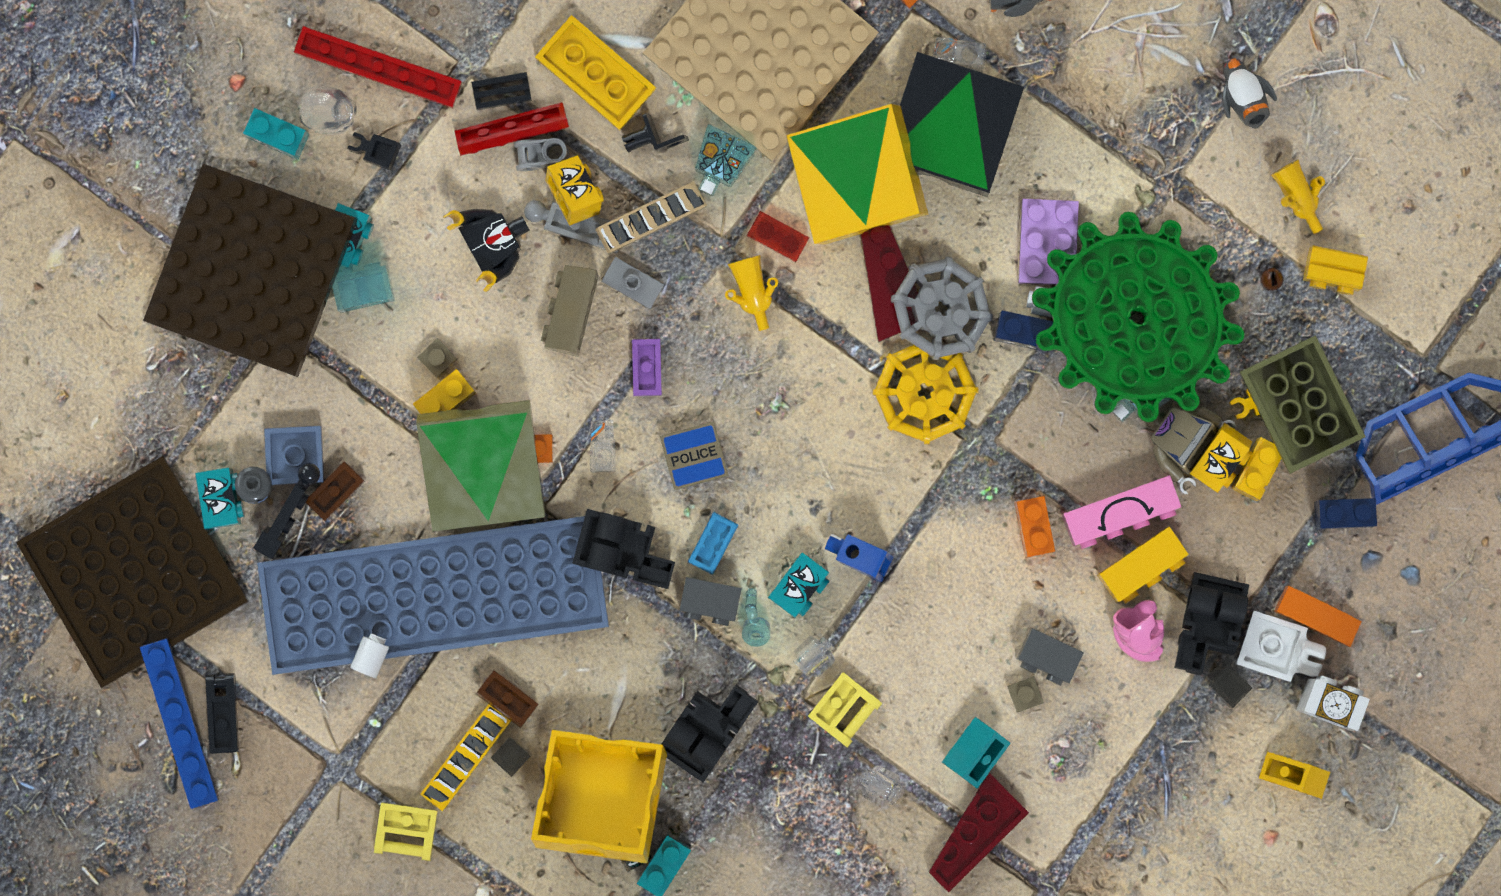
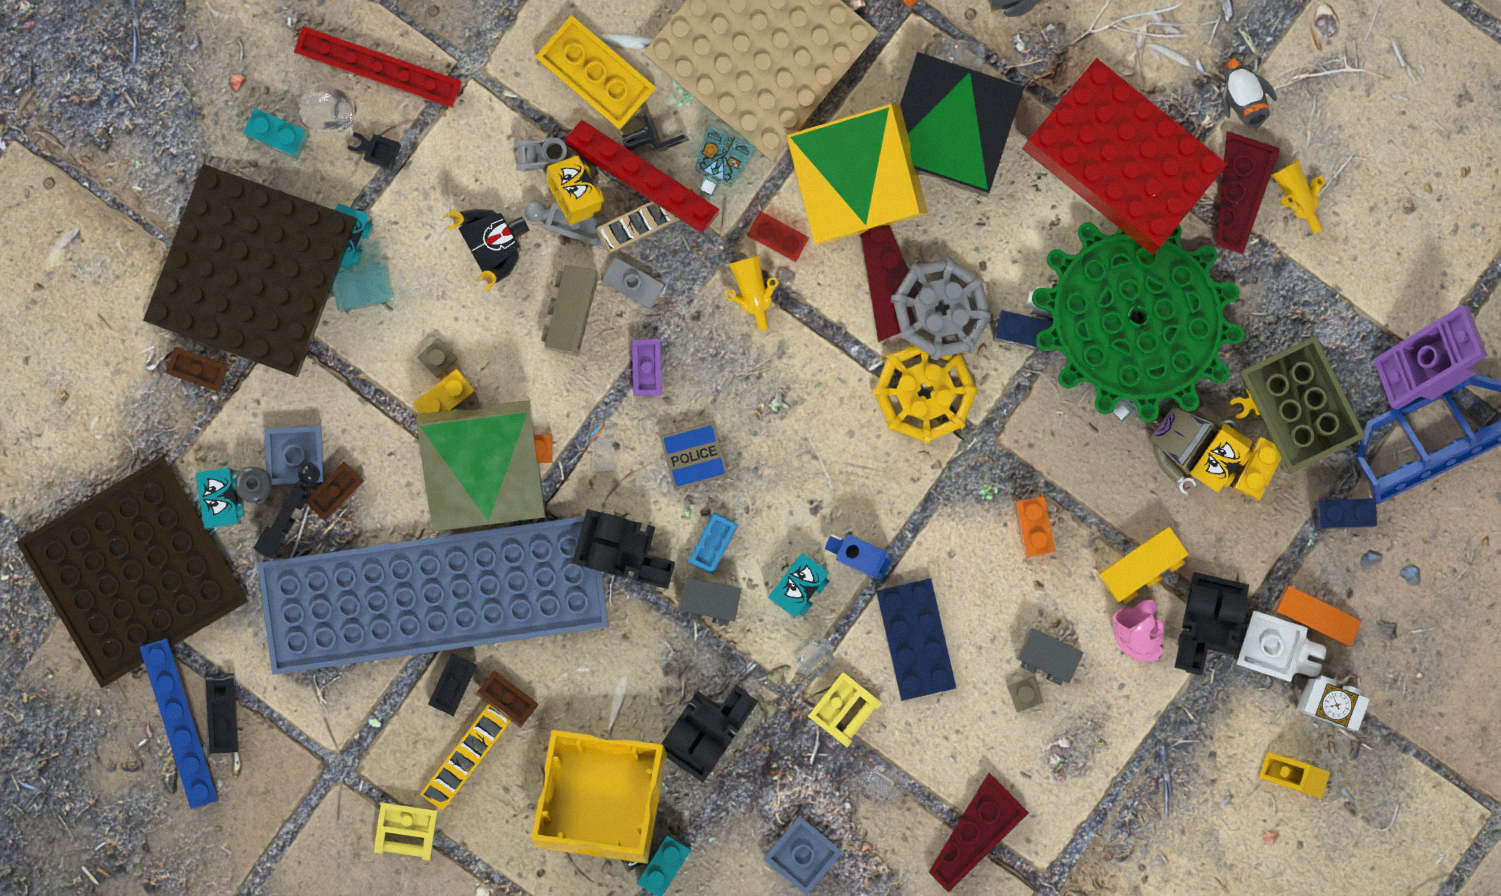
(197, 369): none -> reddish brown plate
(370, 655): white brick -> none
(452, 684): none -> black plate
(501, 80): black tile -> none
(511, 129): red plate -> none
(511, 756): clear smoke brick -> none
(642, 176): none -> red plate
(754, 623): clear light blue plate -> none
(803, 855): none -> sand blue plate
(916, 639): none -> dark blue plate
(976, 752): teal brick -> none
(1044, 228): lavender plate -> none
(1120, 511): bright pink brick -> none
(1124, 156): none -> red brick
(1227, 685): clear smoke brick -> none
(1243, 189): none -> dark red wing
(1266, 282): reddish brown hinge -> none
(1335, 269): yellow brick -> none
(1432, 359): none -> medium lavender brick

